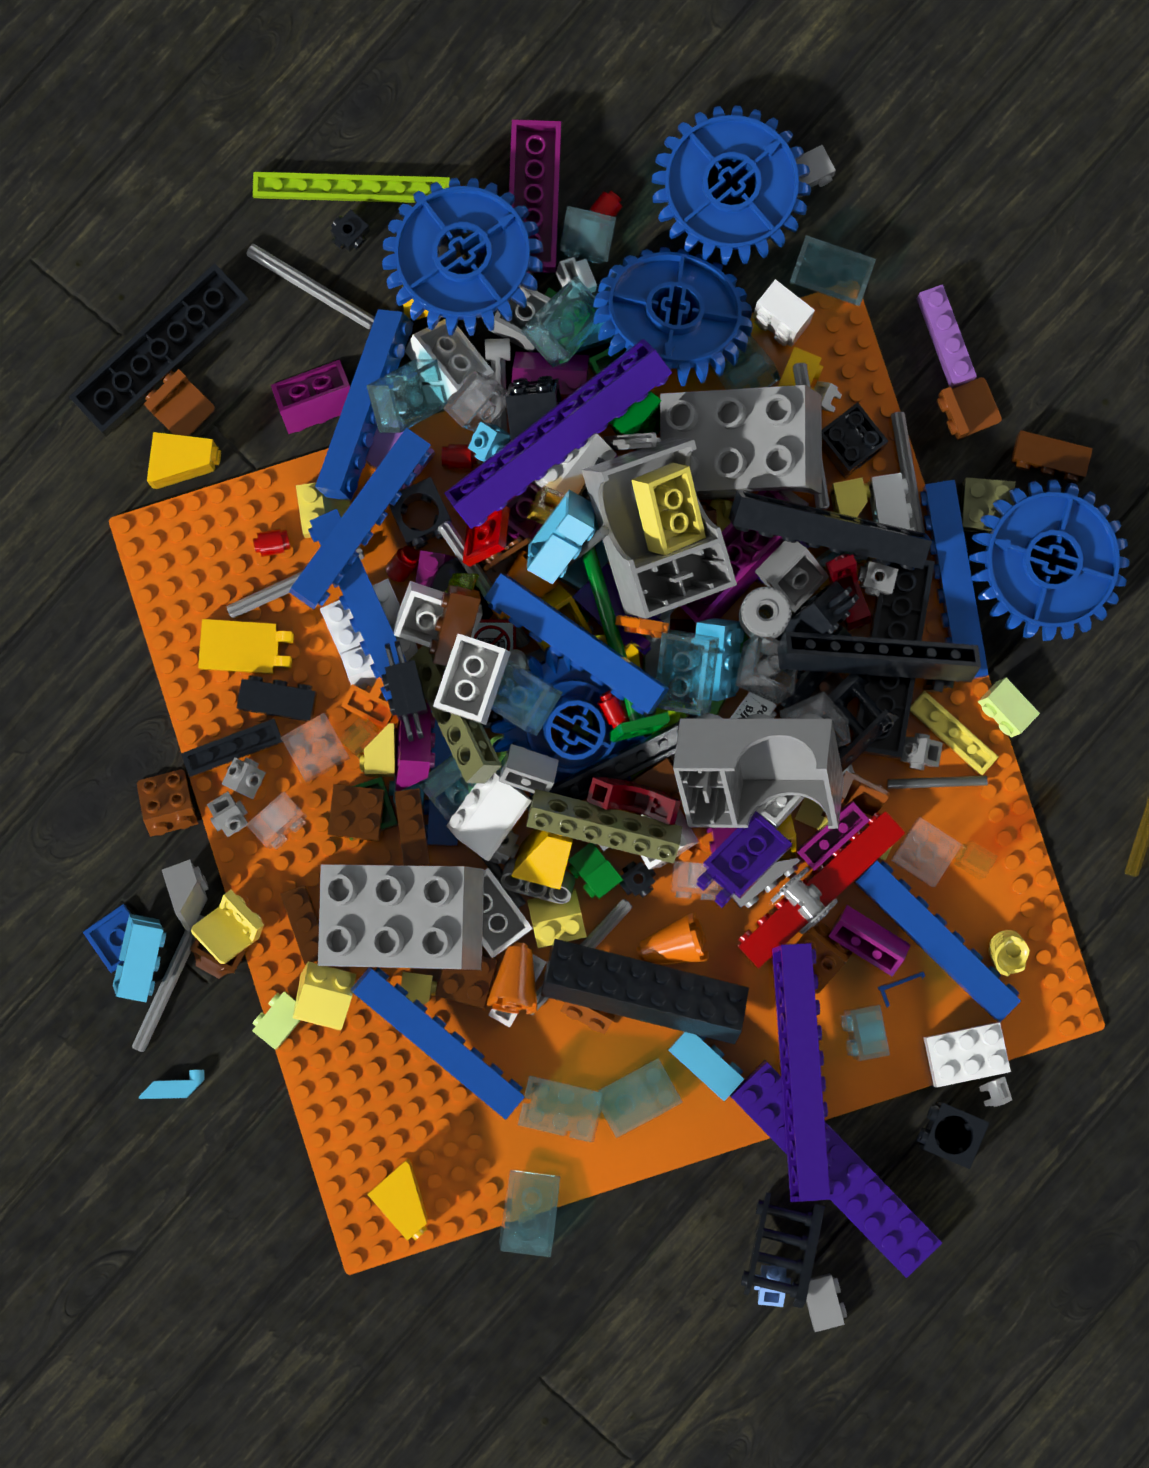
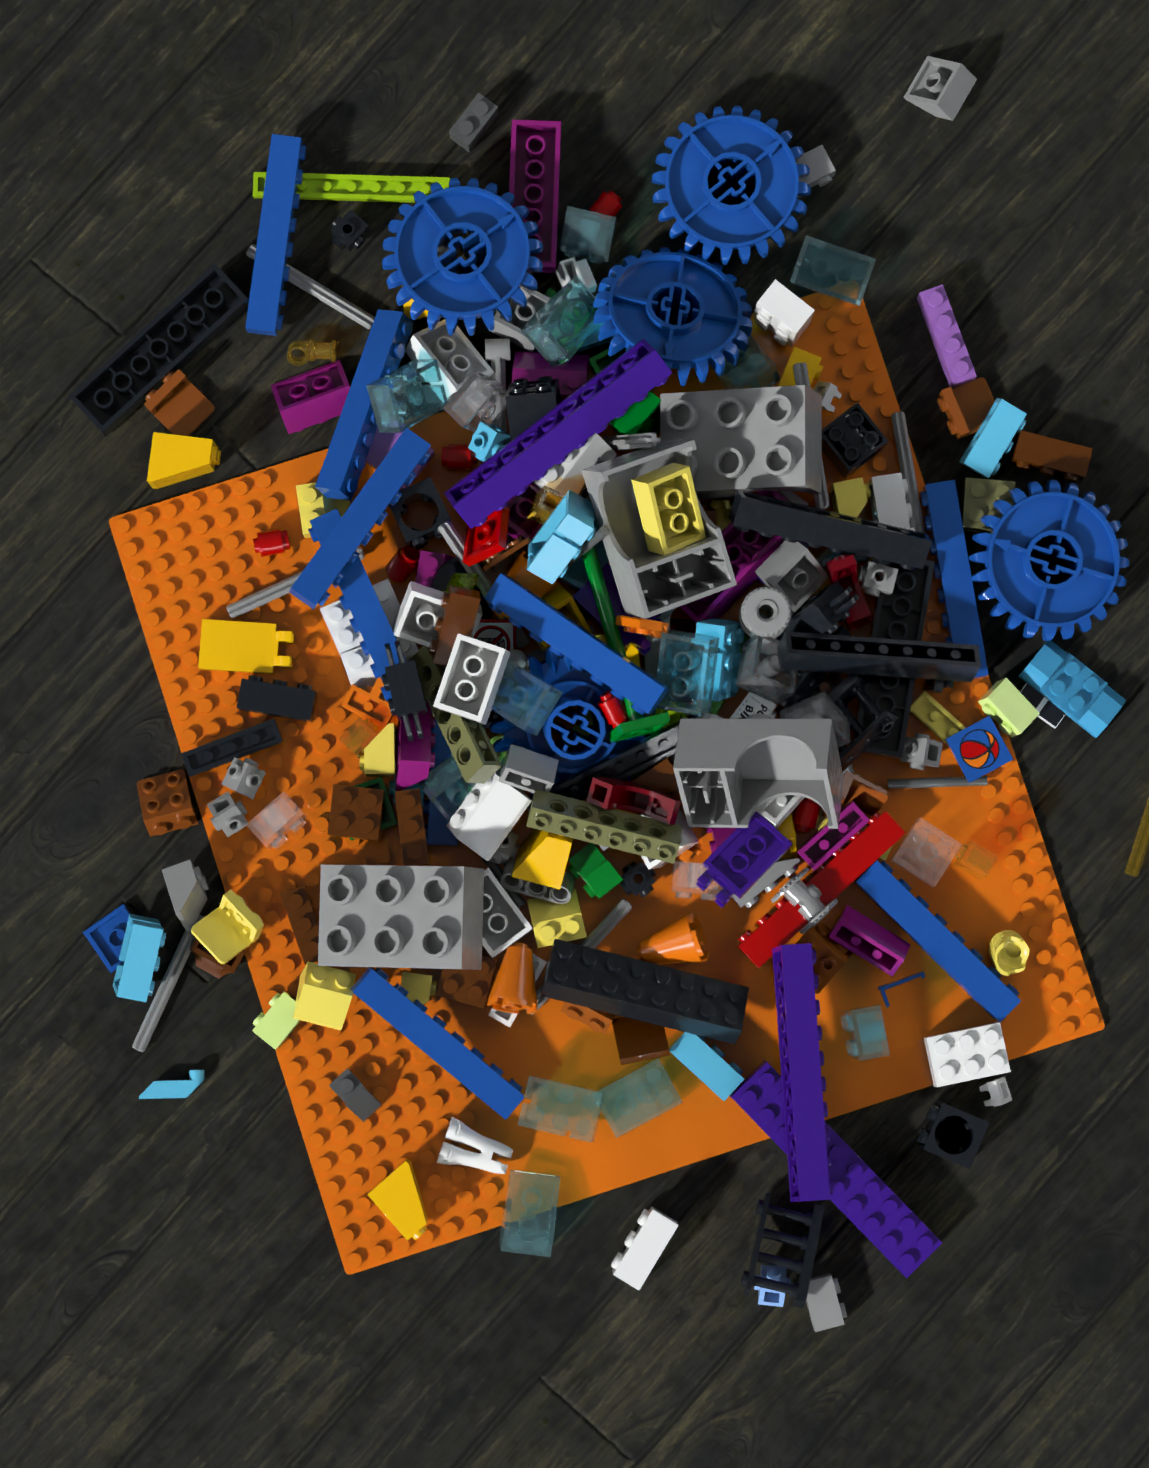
(274, 235): none -> blue brick
(313, 350): none -> clear yellow connector
(315, 747): clear brick -> none
(355, 1095): none -> dark grey slope
(454, 1155): none -> white piece
(473, 122): none -> dark grey brick
(639, 1040): none -> reddish brown tile
(643, 1247): none -> white brick
(806, 815): none -> red brick
(940, 87): none -> light grey slope
(979, 749): none -> tile
(993, 438): none -> medium azure brick
(1048, 711): none -> black tile
(1073, 688): none -> dark azure piece

